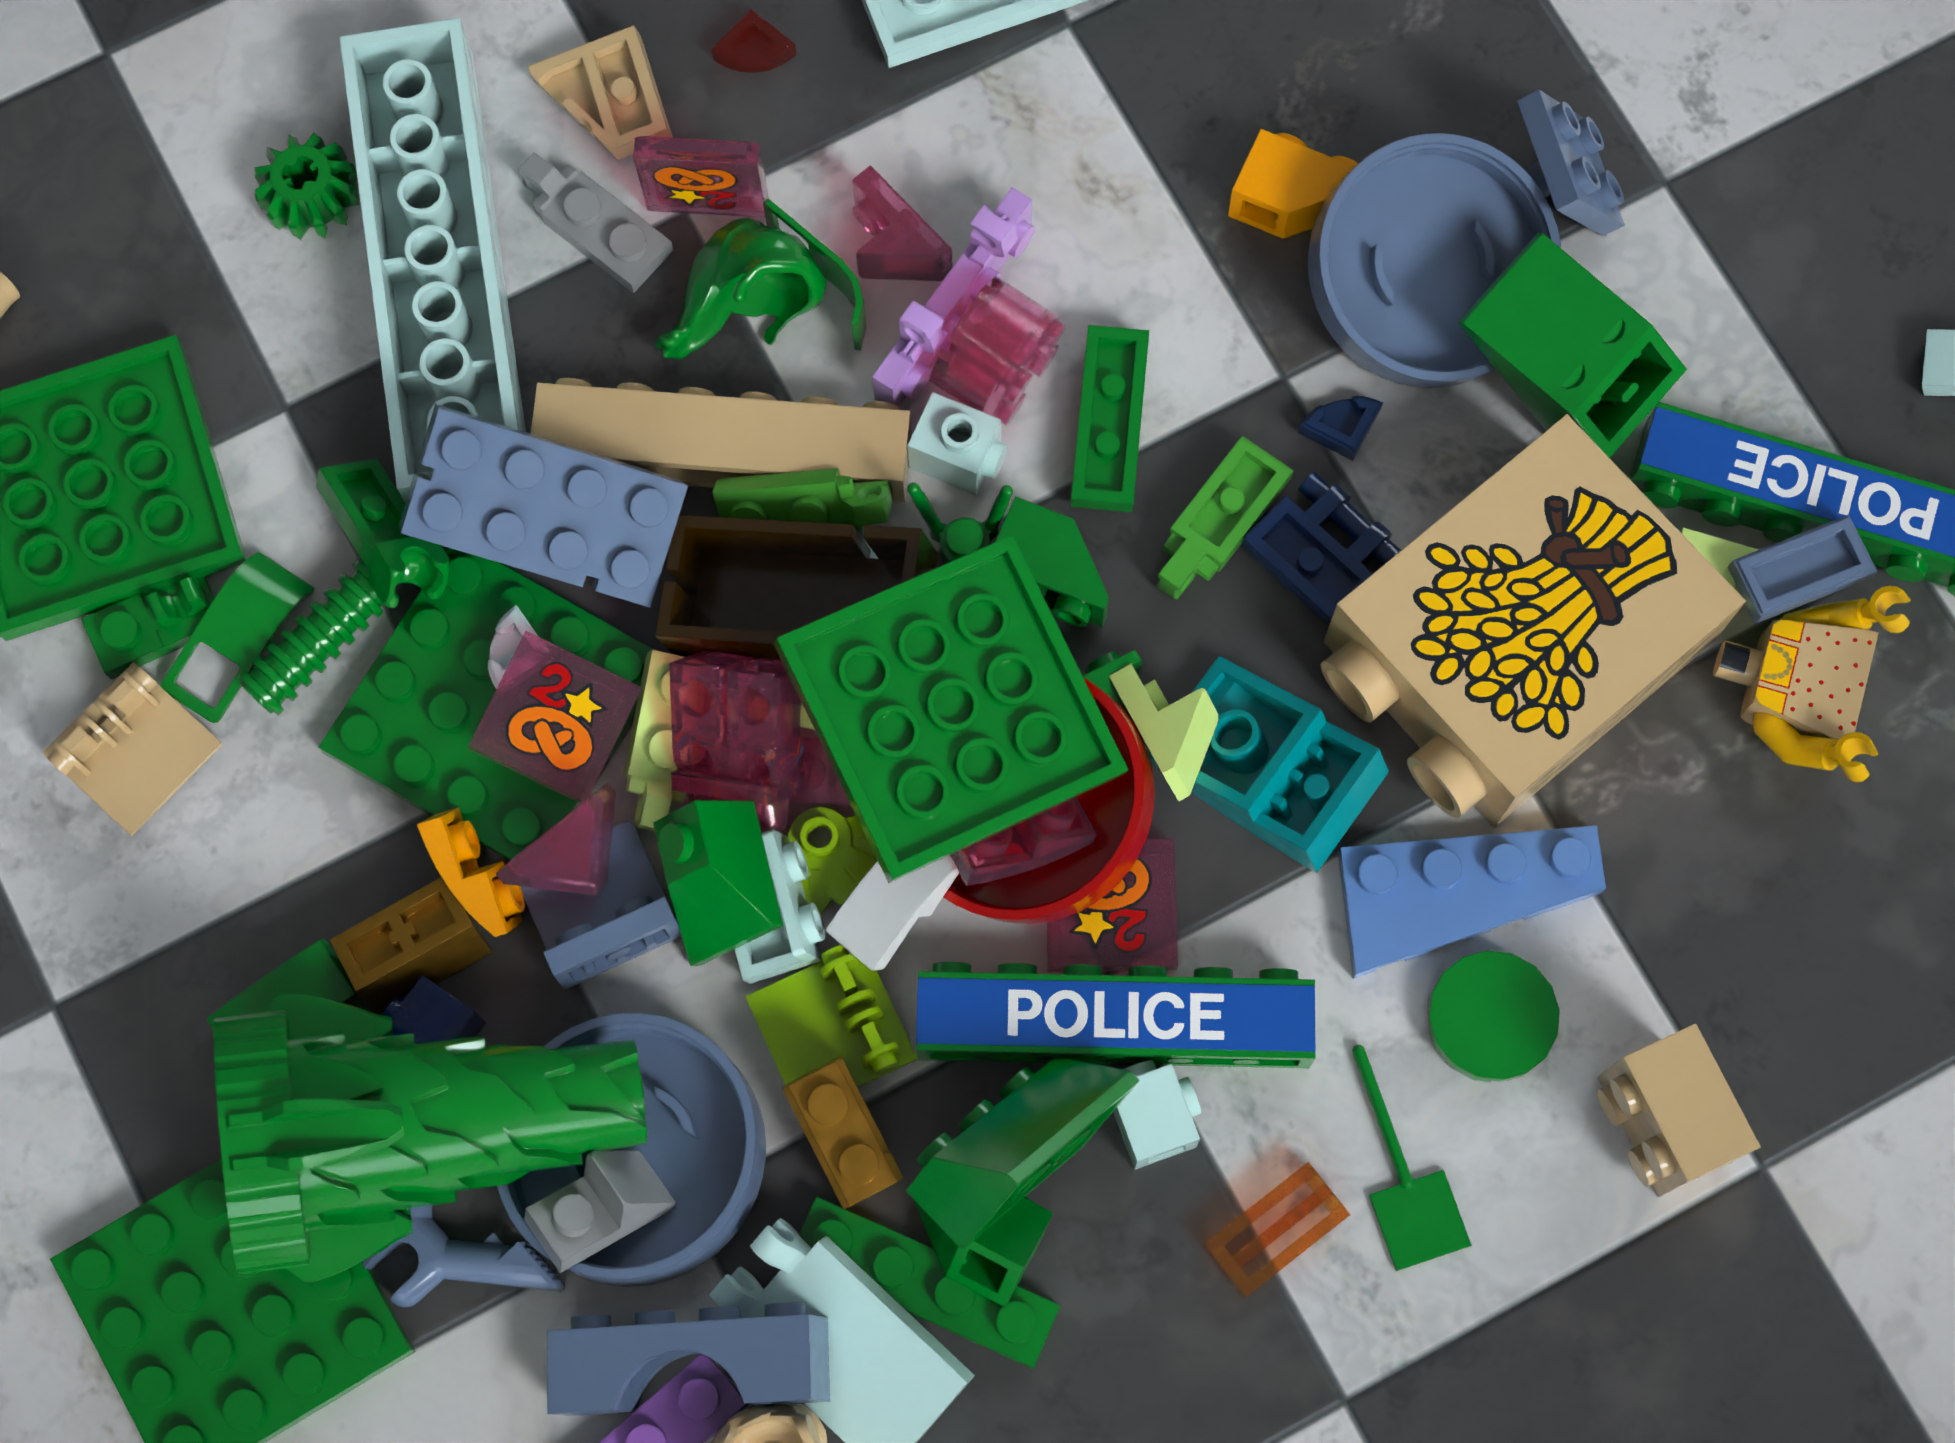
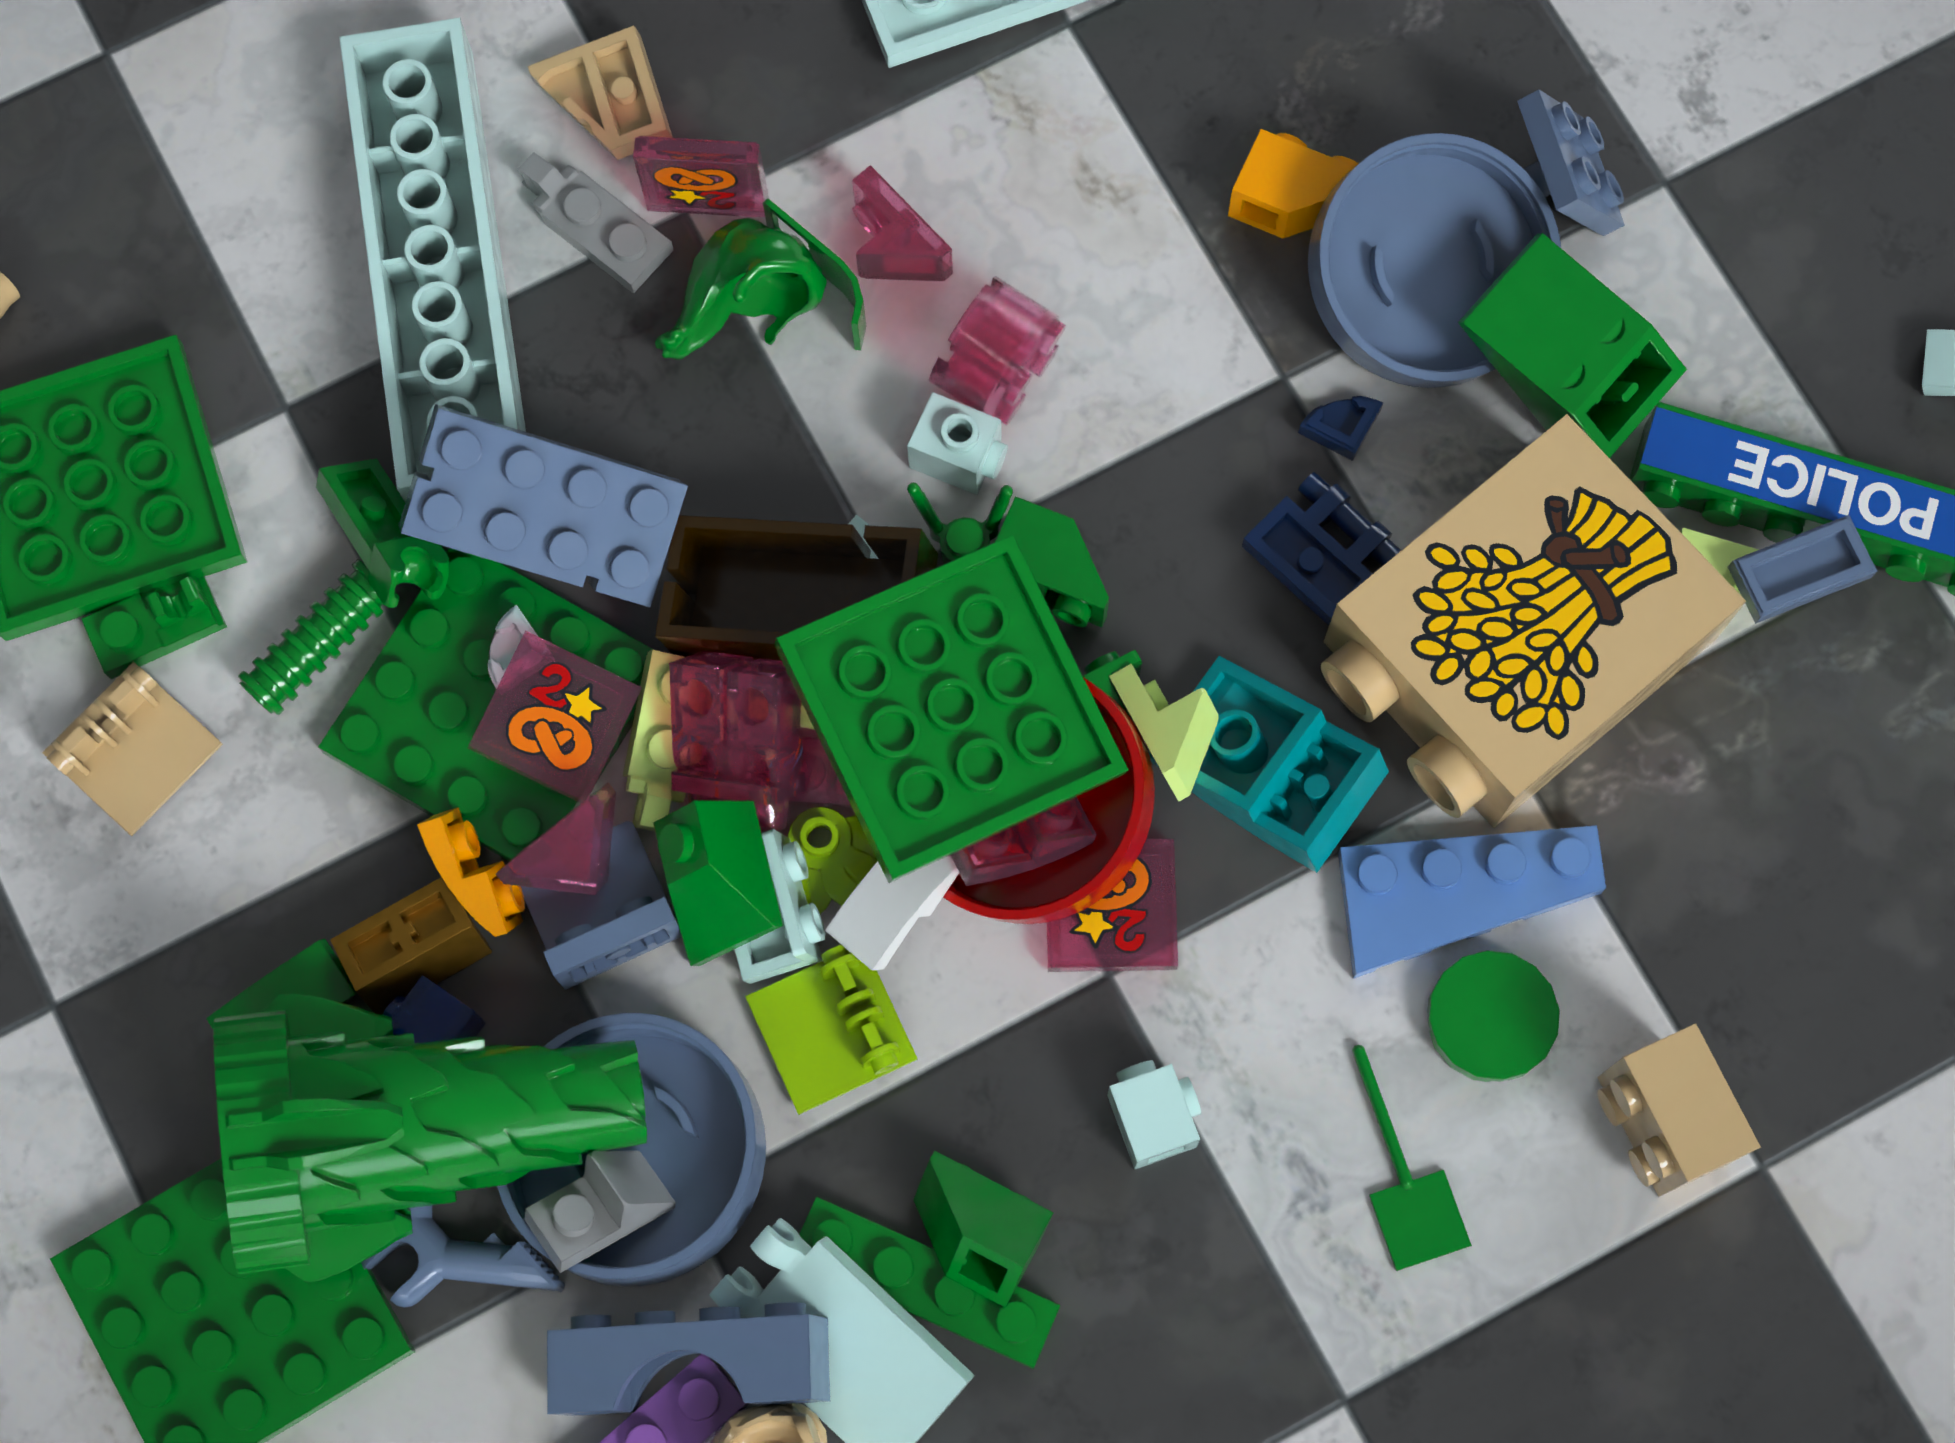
(240, 625): green piece -> none
(306, 186): green gear -> none
(719, 437): tan brick -> none
(753, 46): clear red tile -> none
(804, 497): bright green hinge -> none
(842, 1132): pearl gold brick -> none
(928, 327): lavender hinge -> none
(1015, 1144): green slope -> none
(1110, 418): green plate -> none
(1115, 1017): brick -> none
(1221, 515): bright green hinge -> none
(1232, 1264): clear orange tile -> none
(1812, 680): torso -> none

